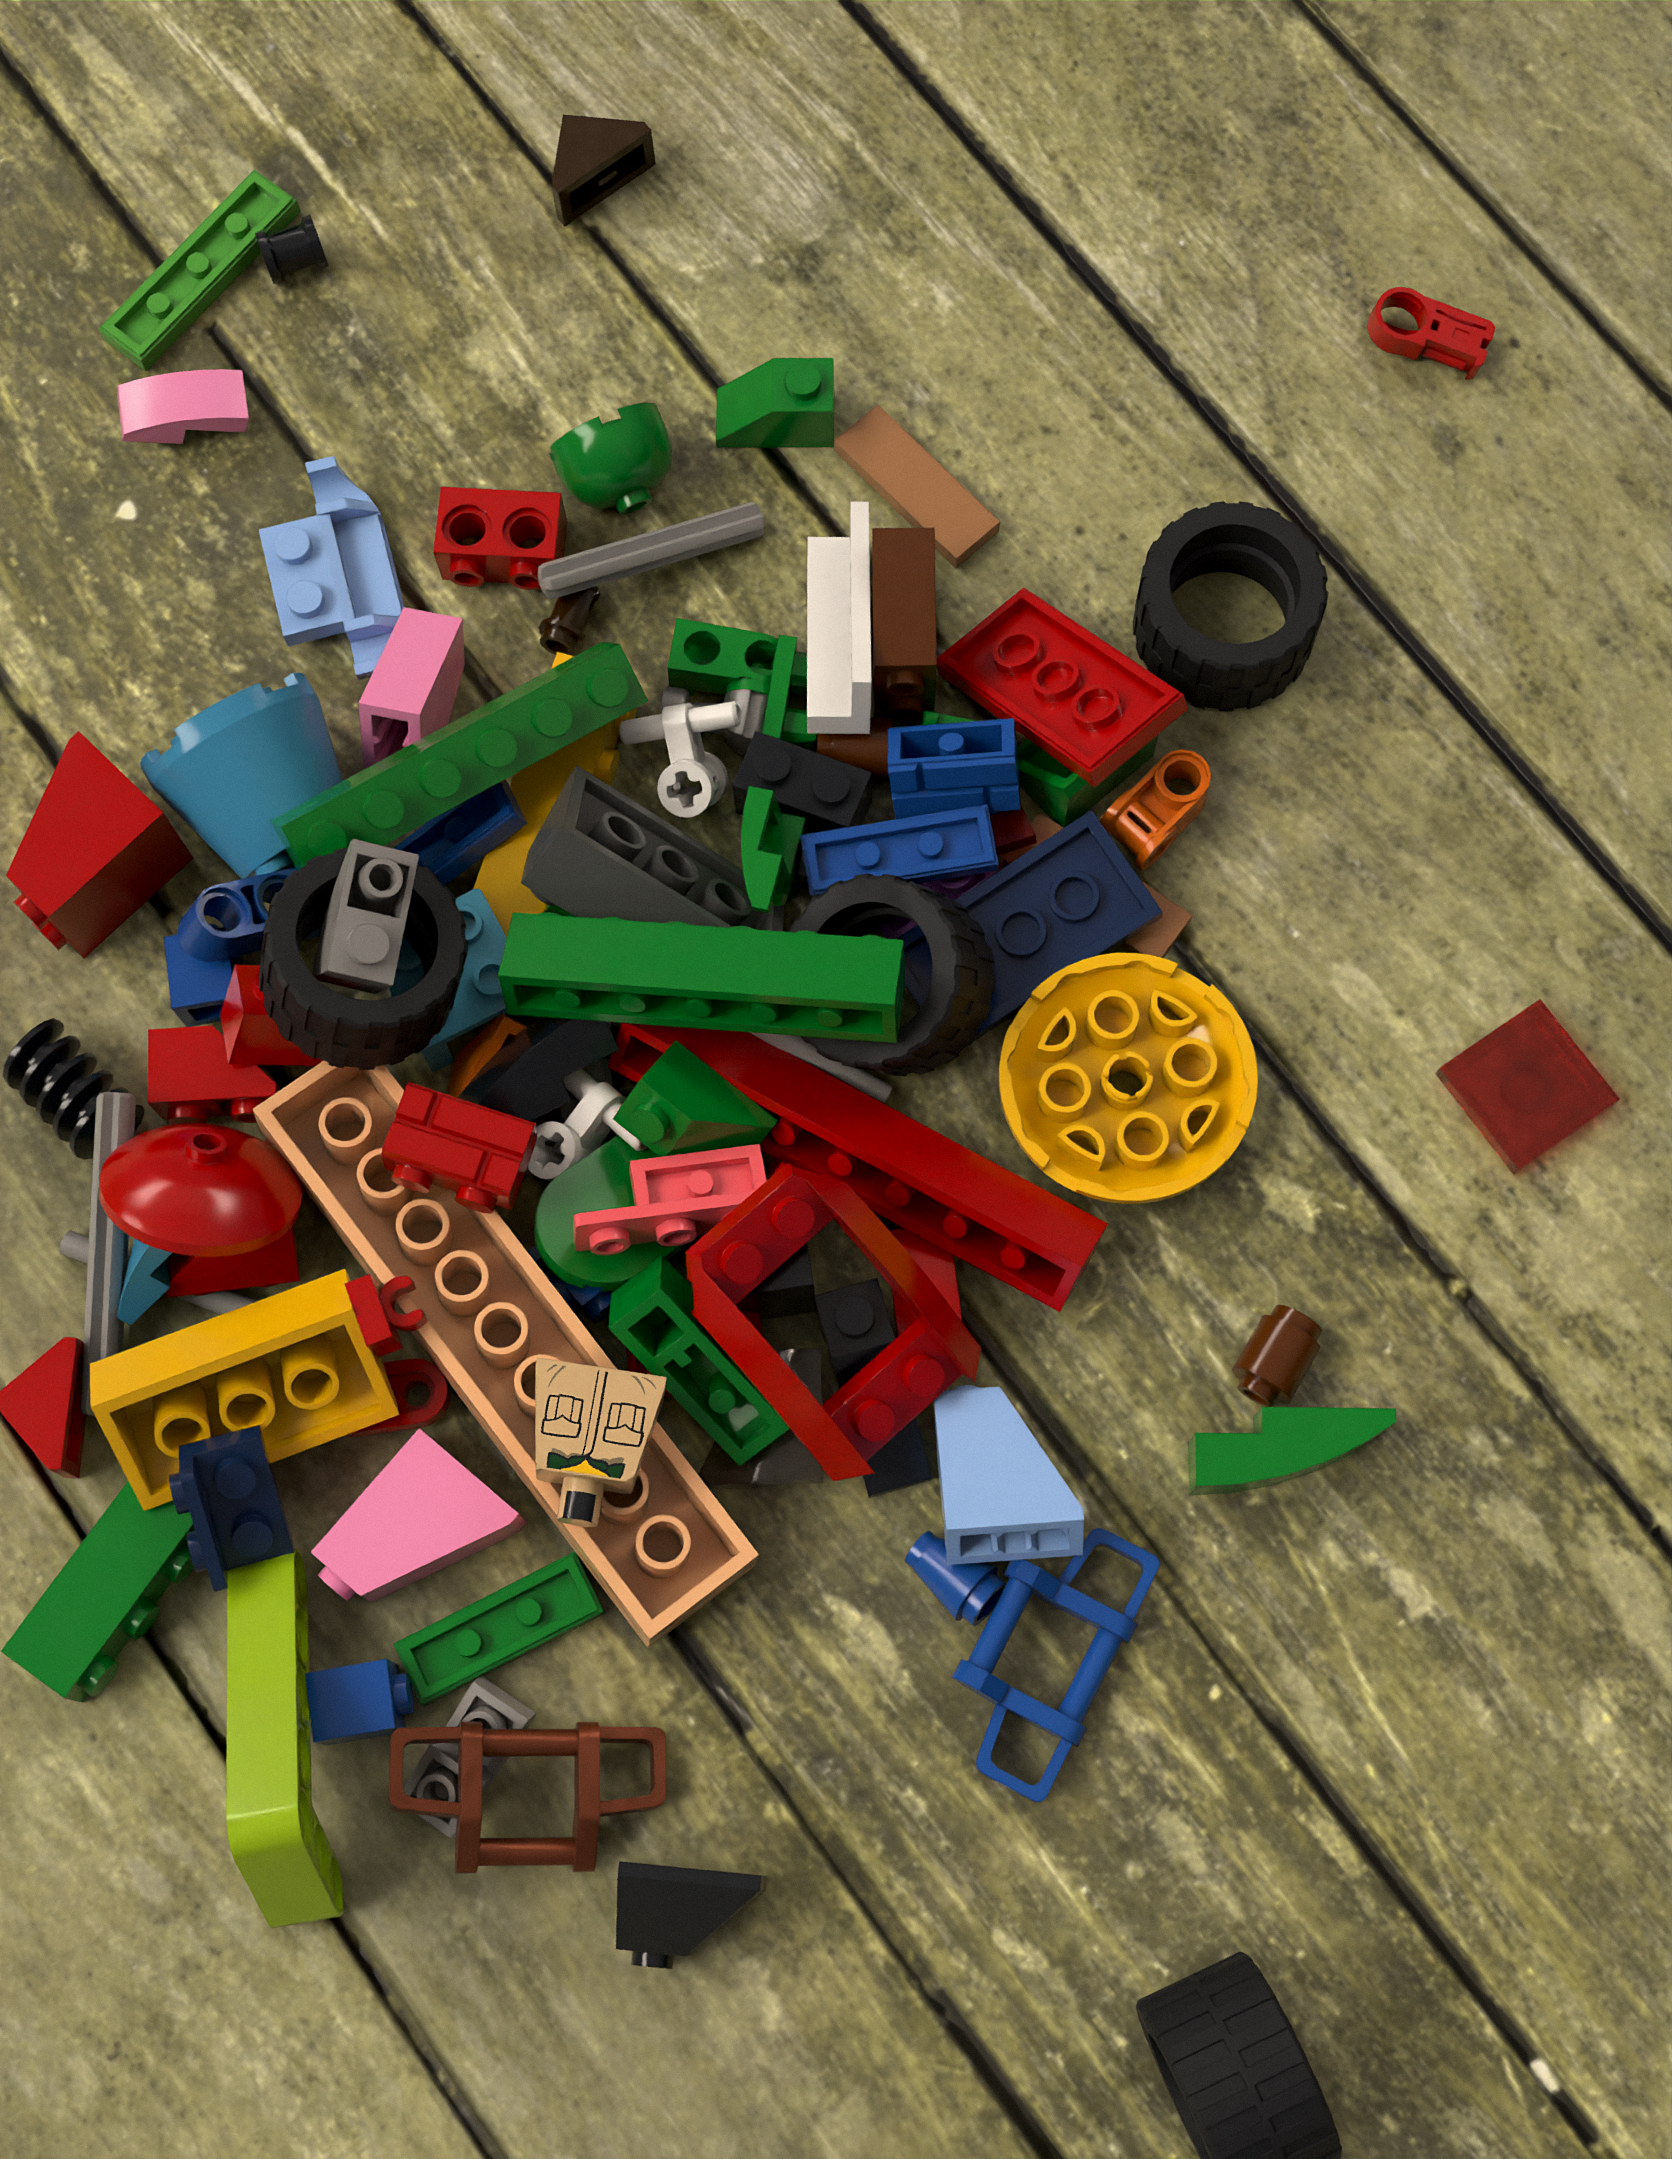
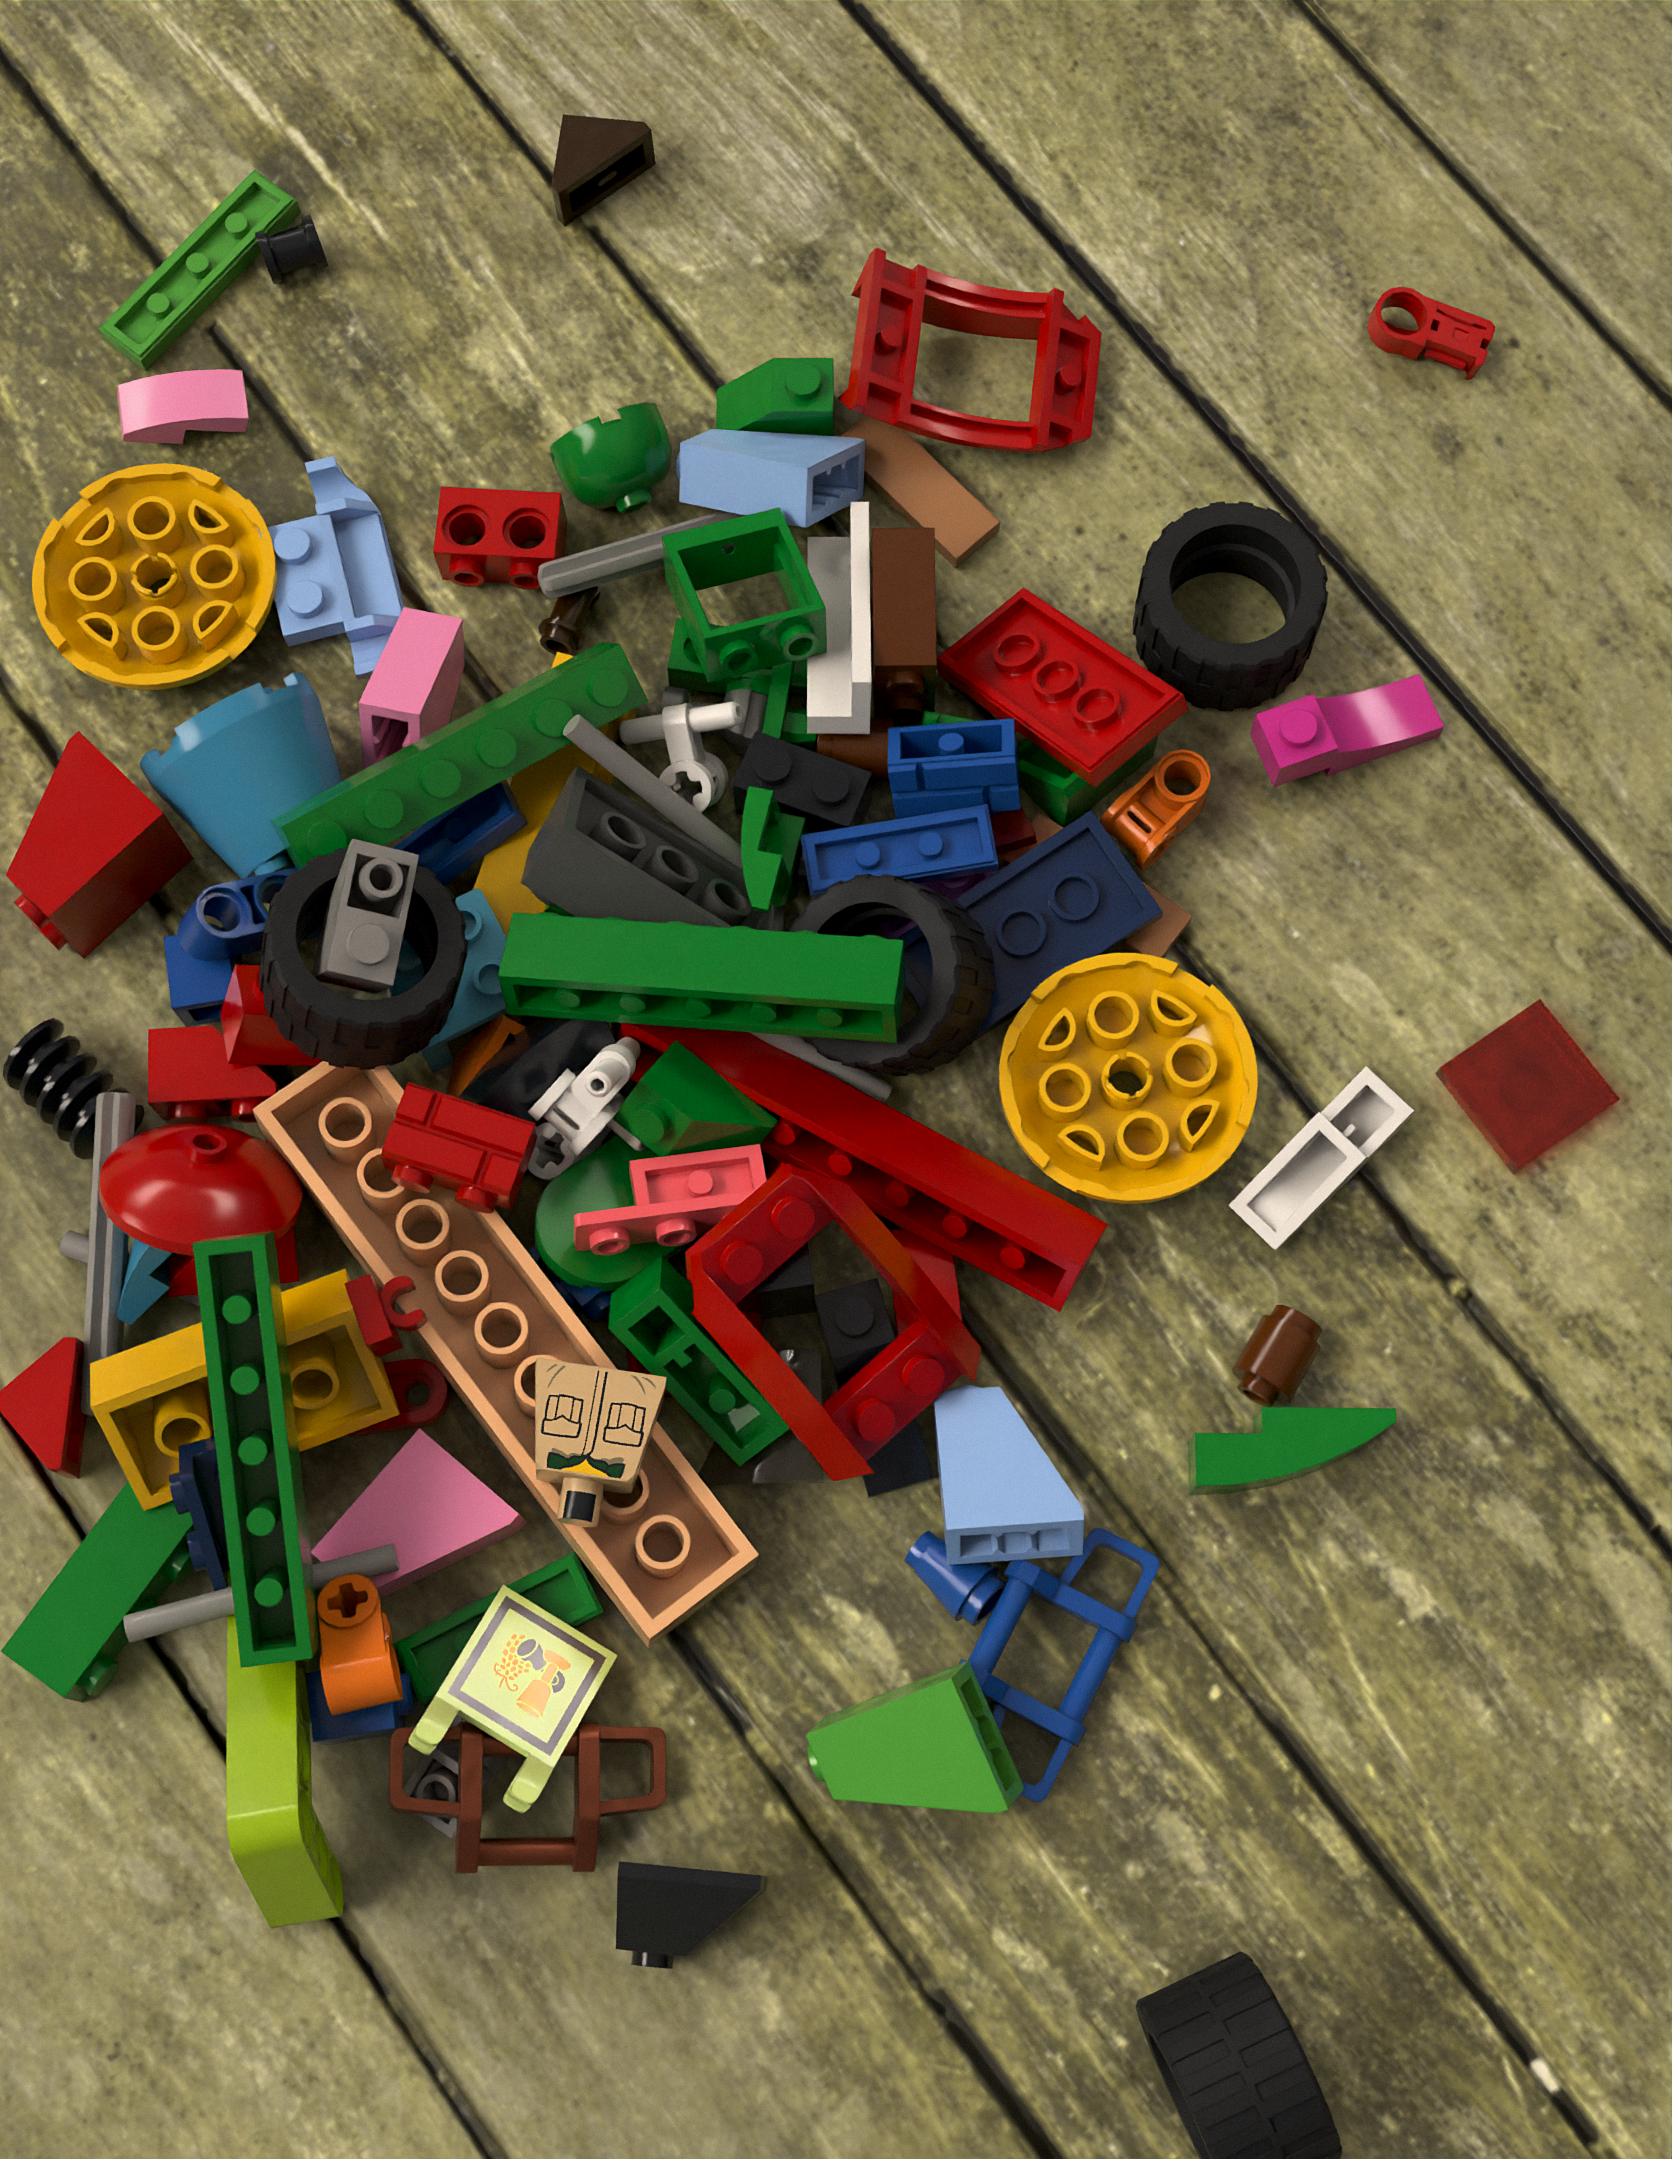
(147, 527): none -> yellow brick
(220, 1602): none -> light grey bar
(257, 1448): none -> green brick
(357, 1646): none -> orange piece
(522, 1683): none -> yellowish green flag
(579, 1103): none -> white piece
(651, 789): none -> light grey bar
(759, 546): none -> green window
(770, 470): none -> light blue slope
(887, 344): none -> red wedge
(918, 1748): none -> bright green slope
(1322, 1158): none -> white slope
(1343, 729): none -> dark pink slope

